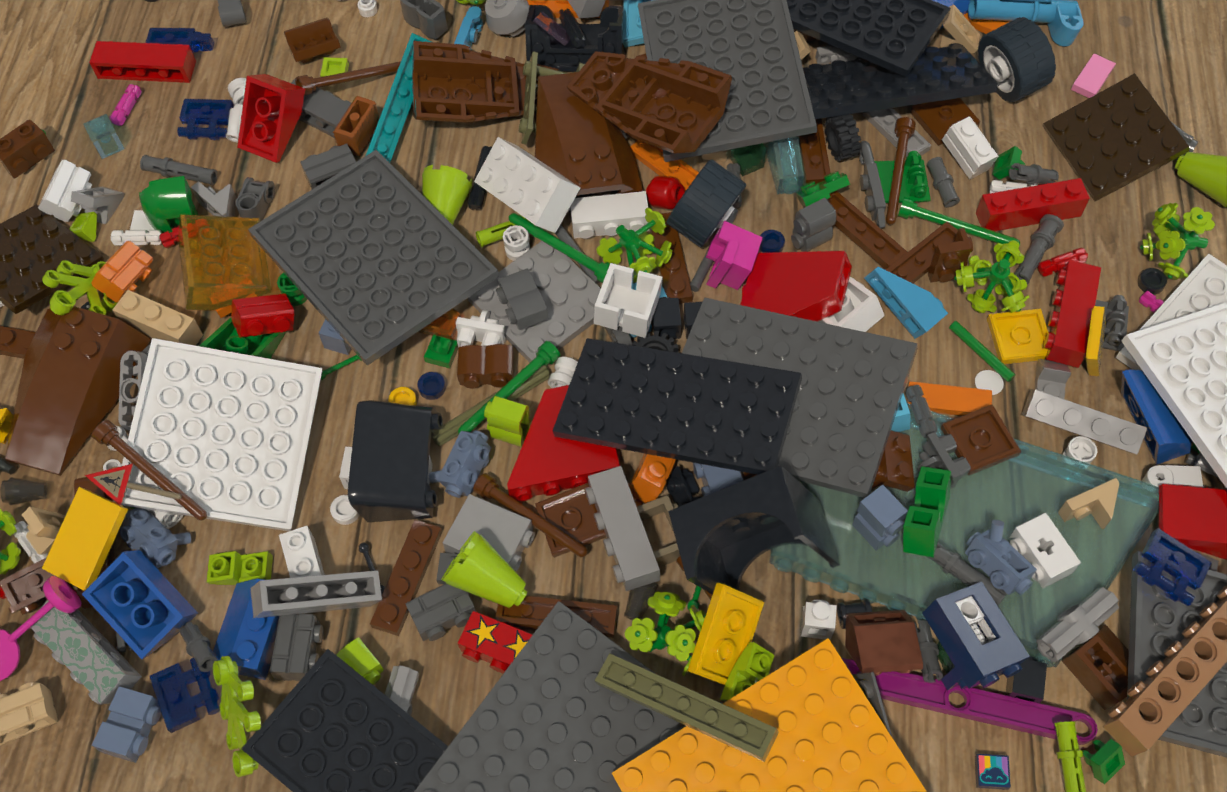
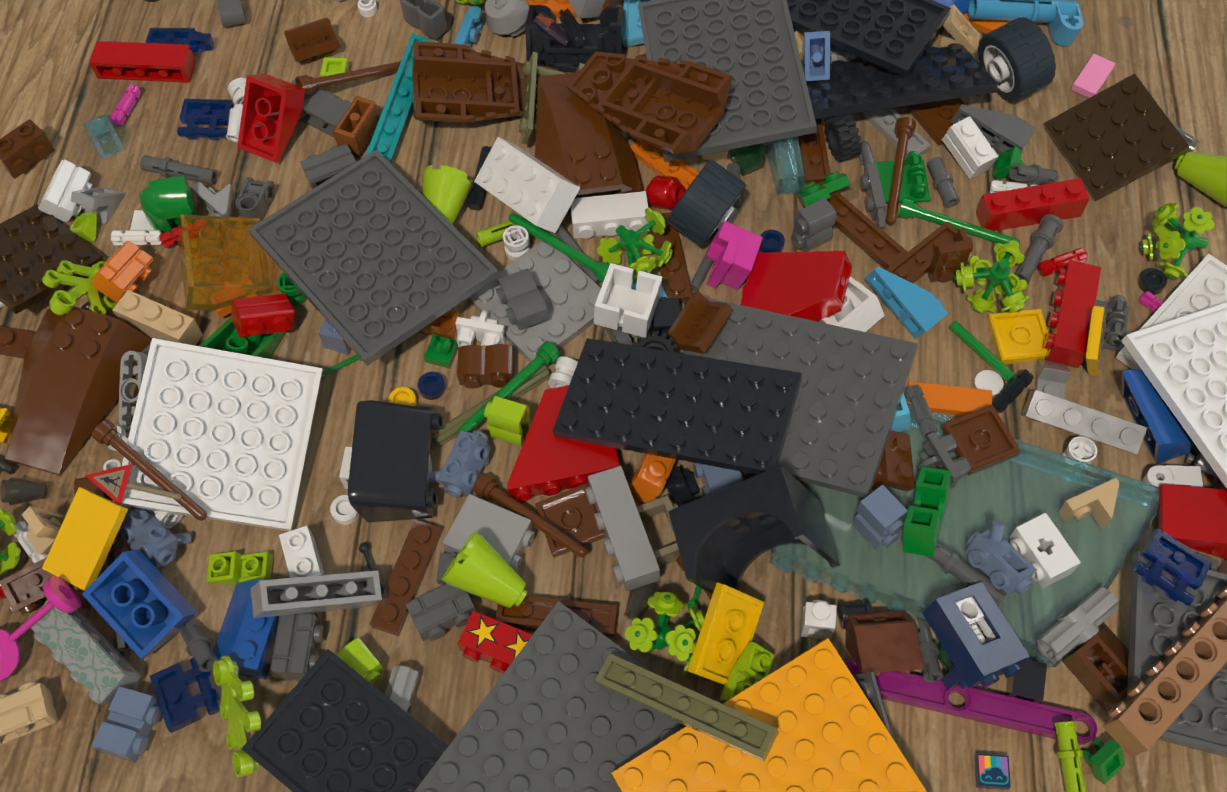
(699, 323): none -> reddish brown bracket
(816, 55): none -> medium blue slope
(999, 128): none -> dark grey slope
(1012, 390): none -> black axle

